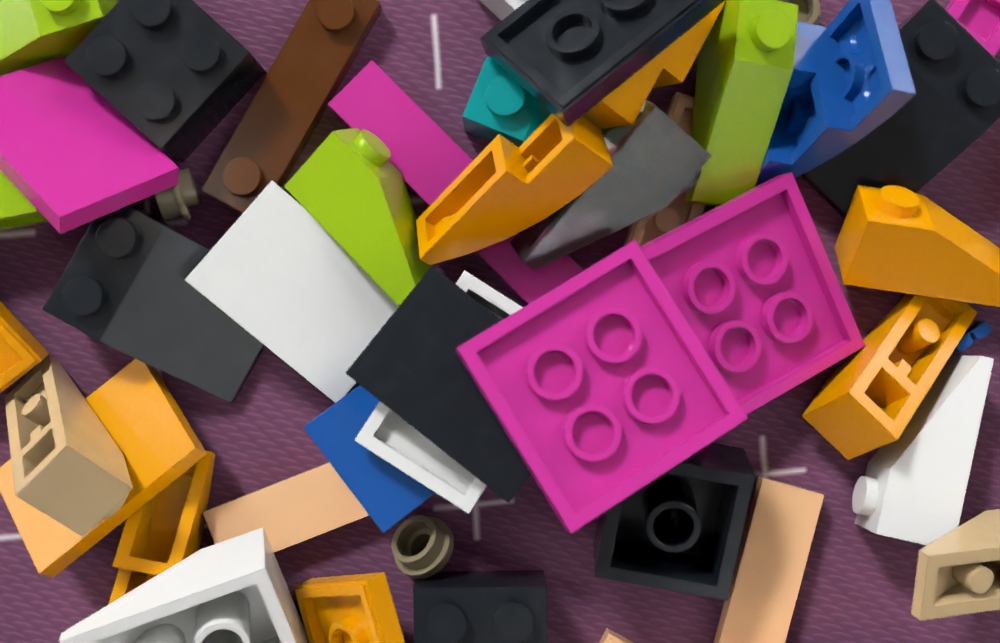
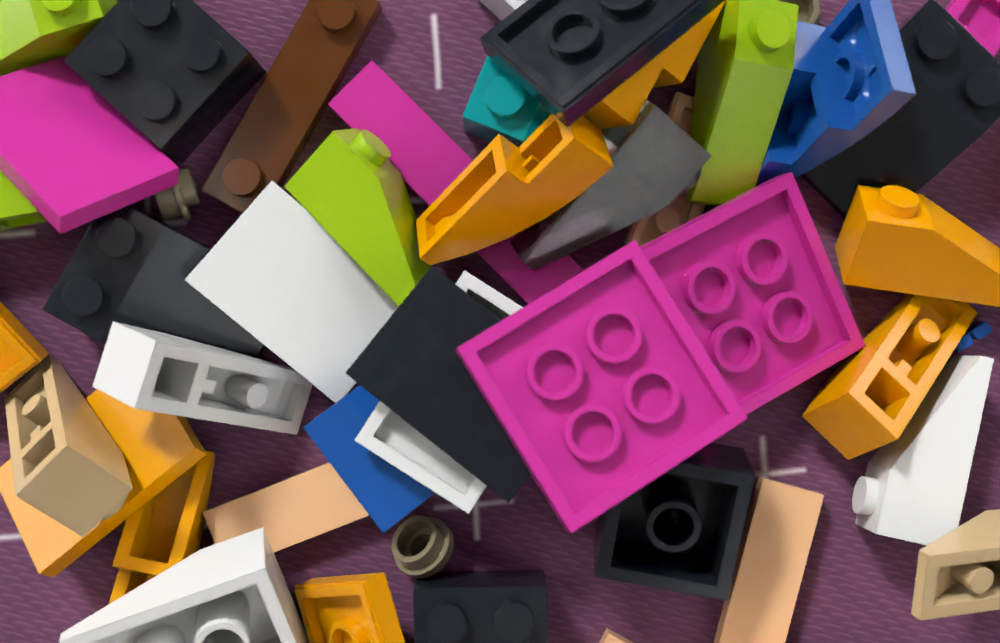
(200, 381): none -> white slope

